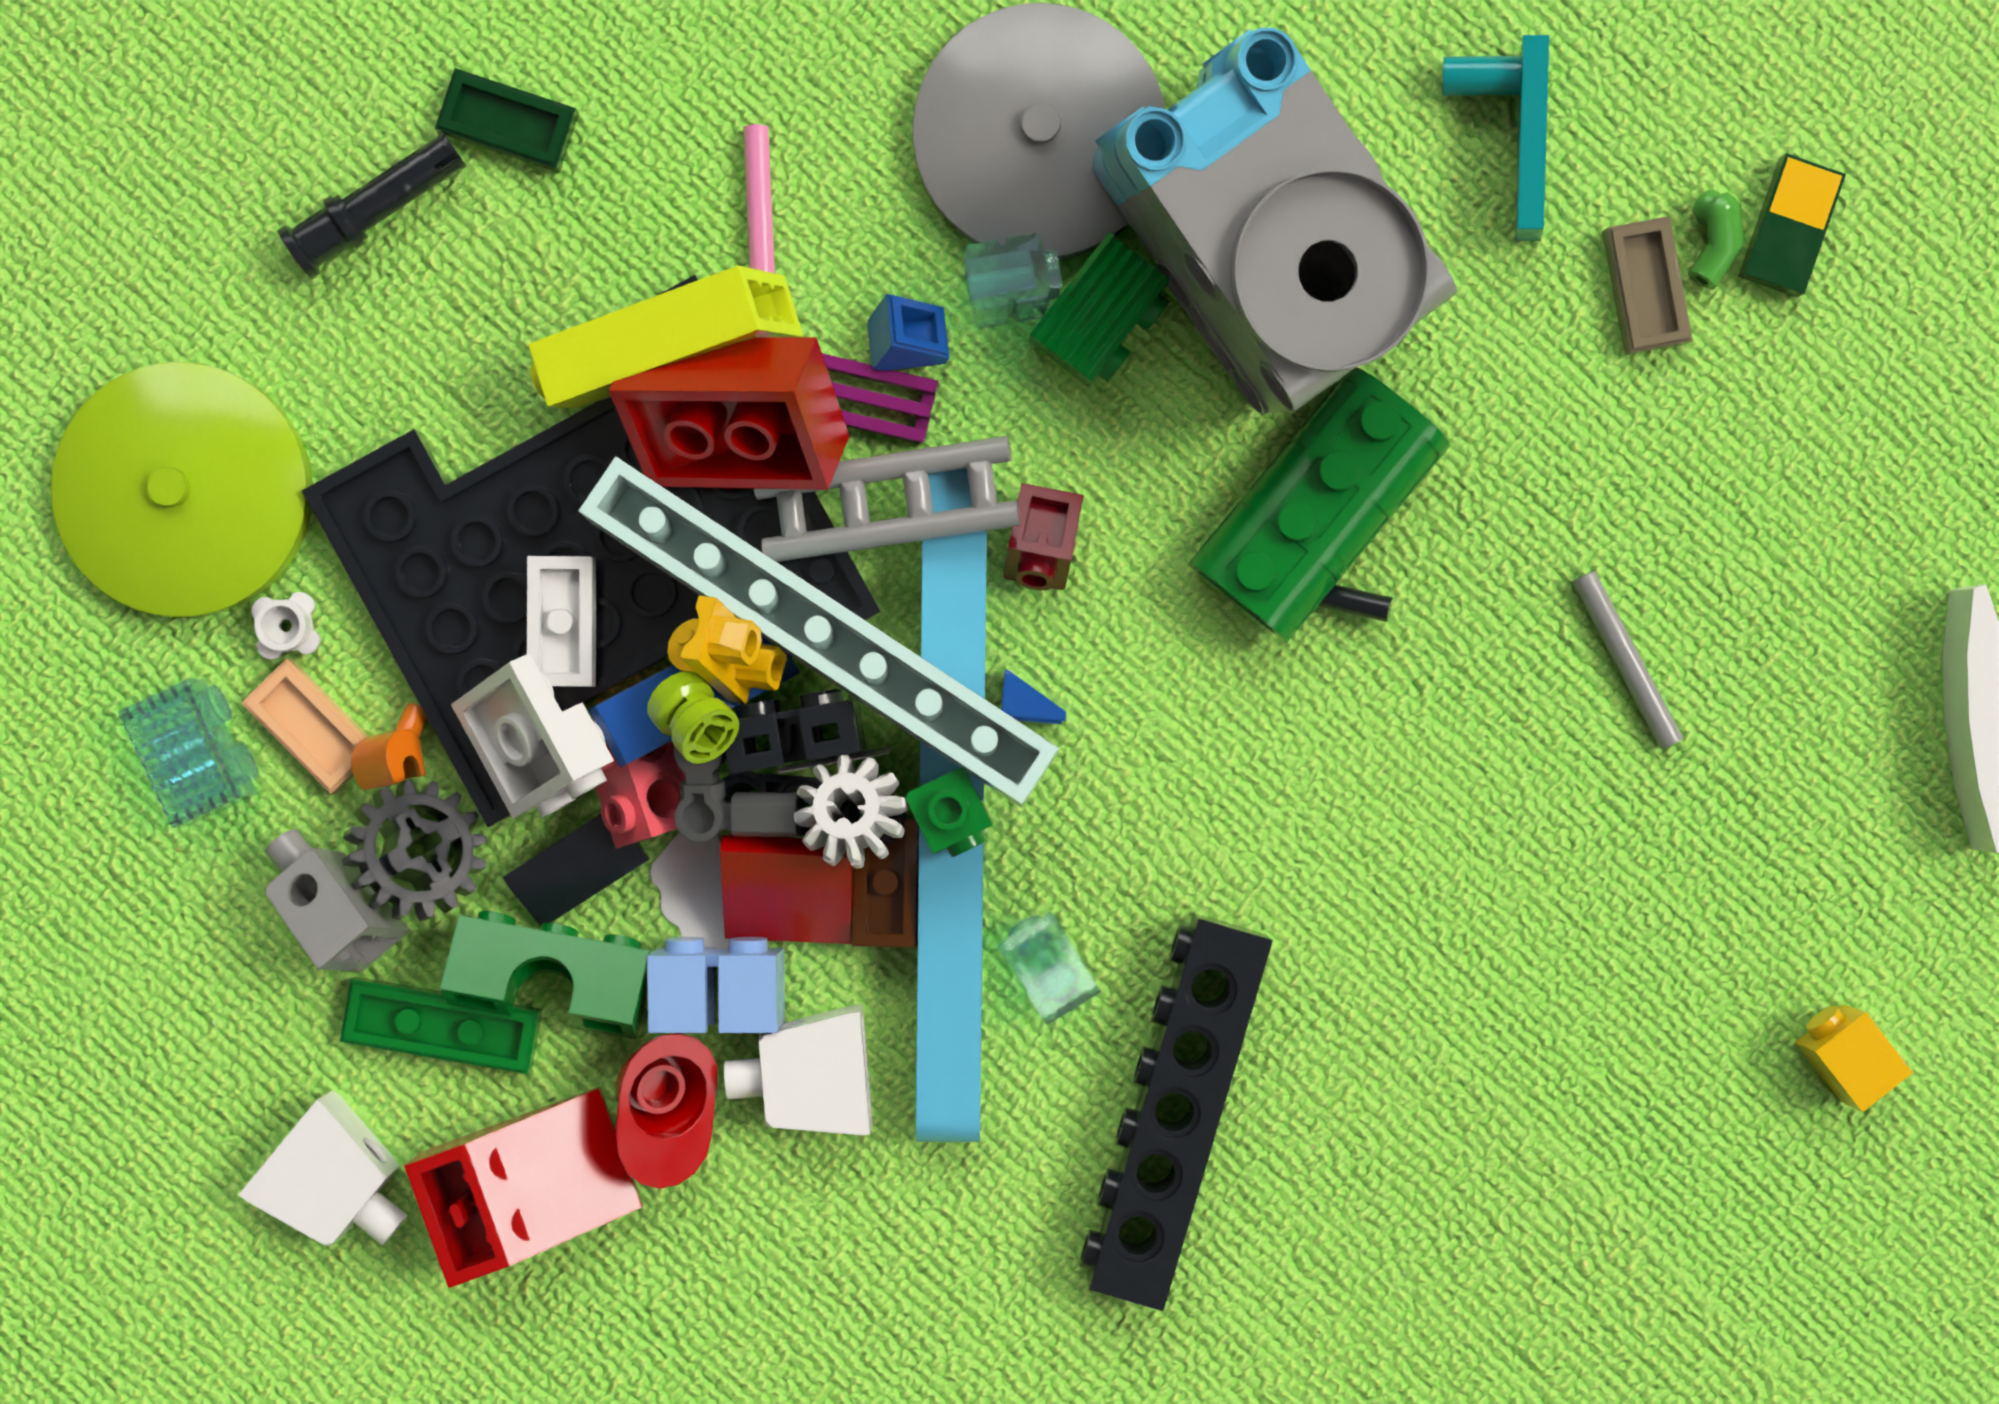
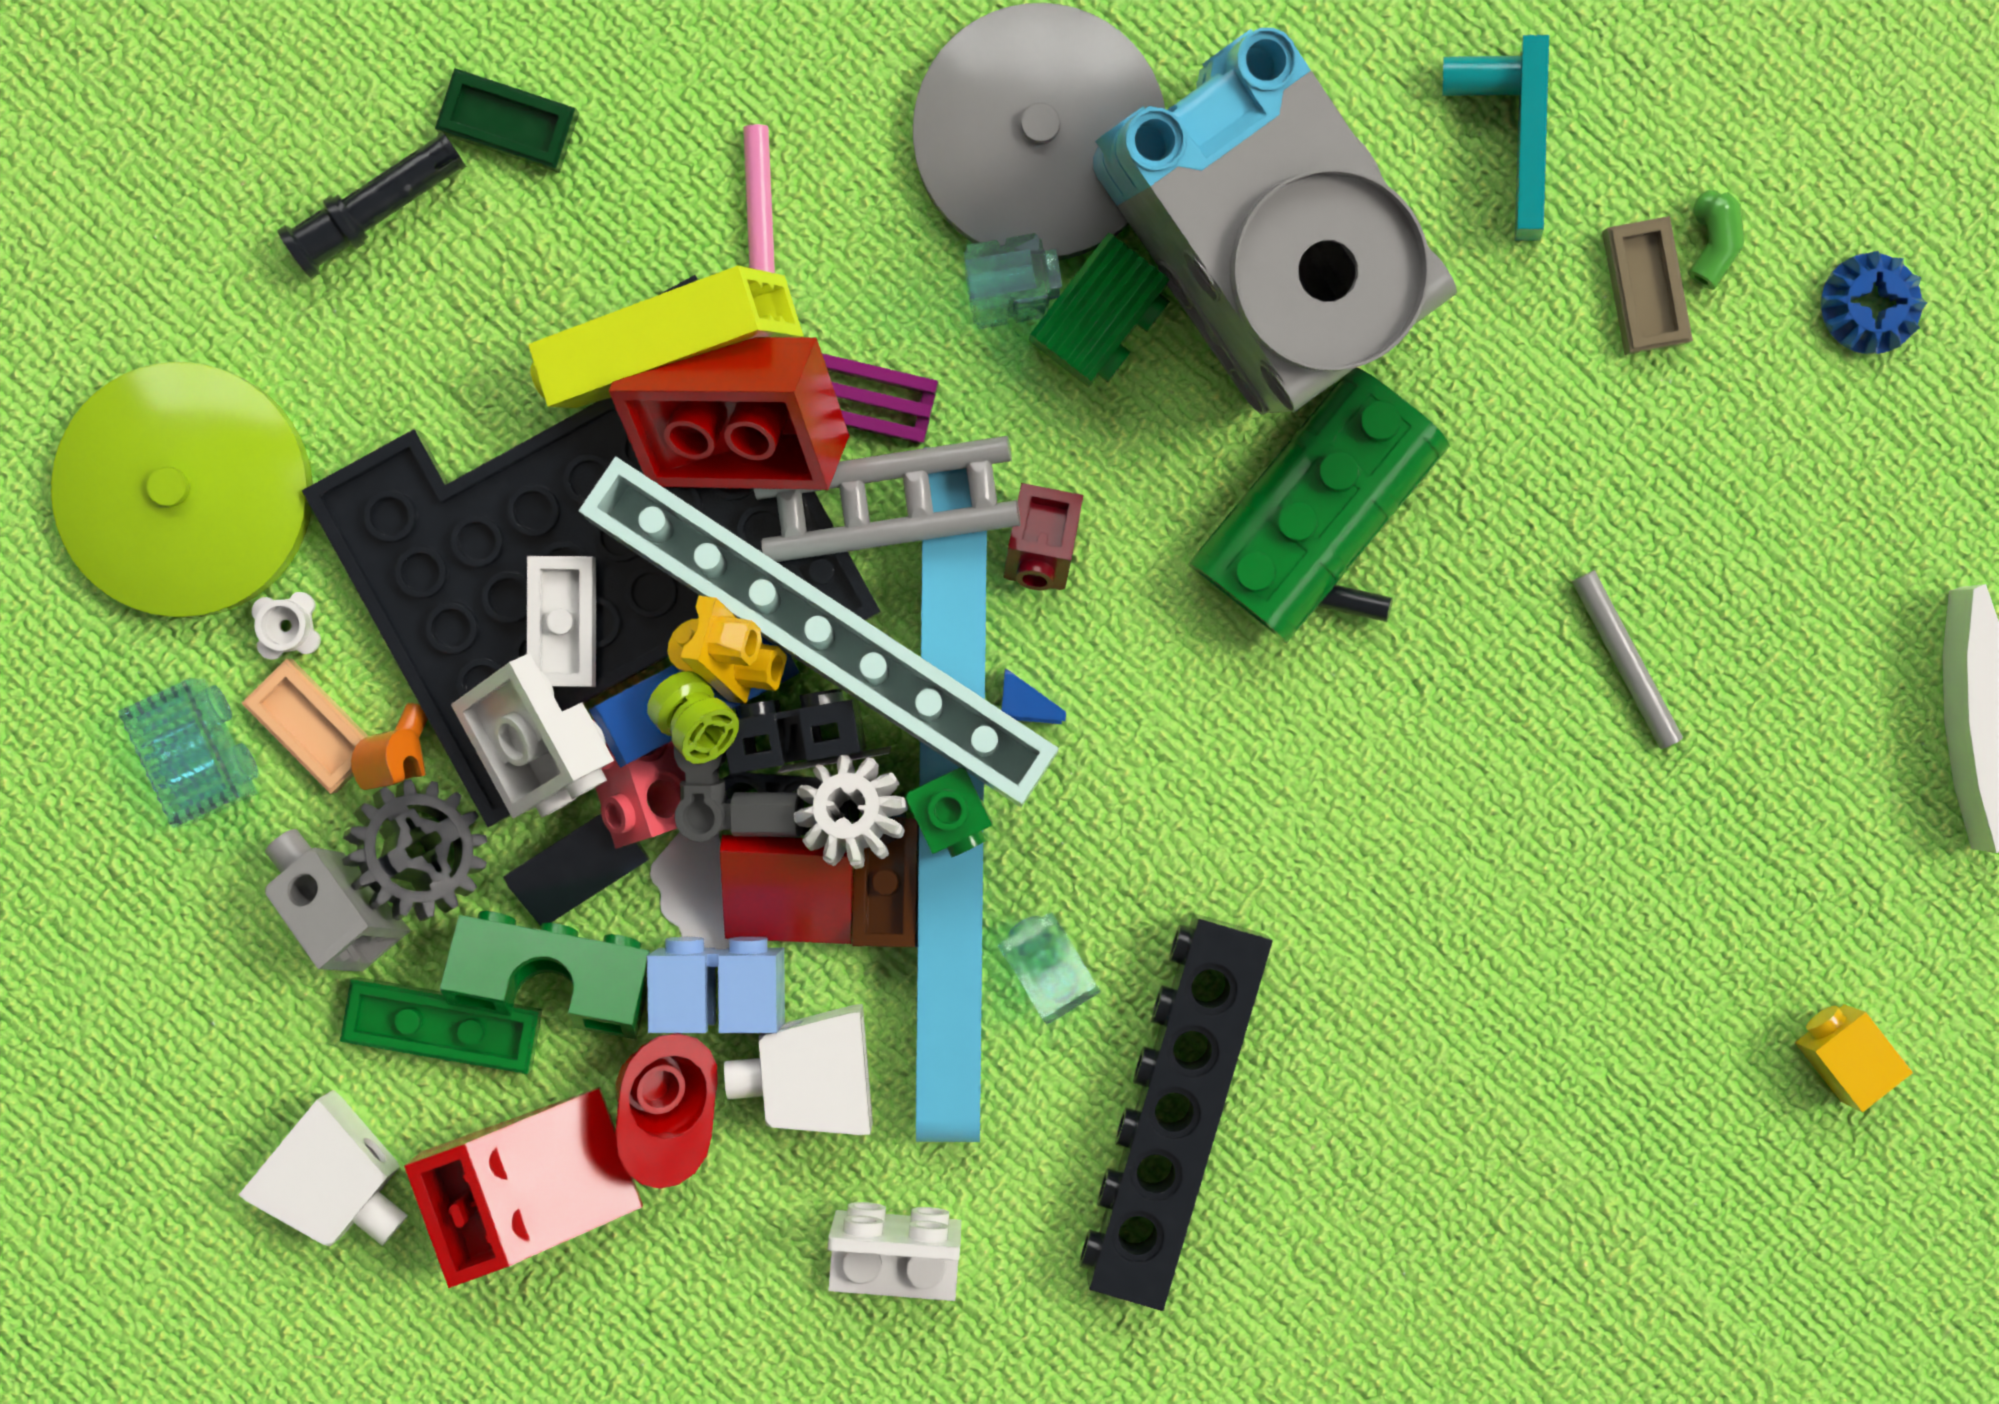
(894, 1252): none -> white bracket
(907, 334): blue slope -> none
(1792, 225): dark green tile -> none
(1853, 323): none -> blue gear

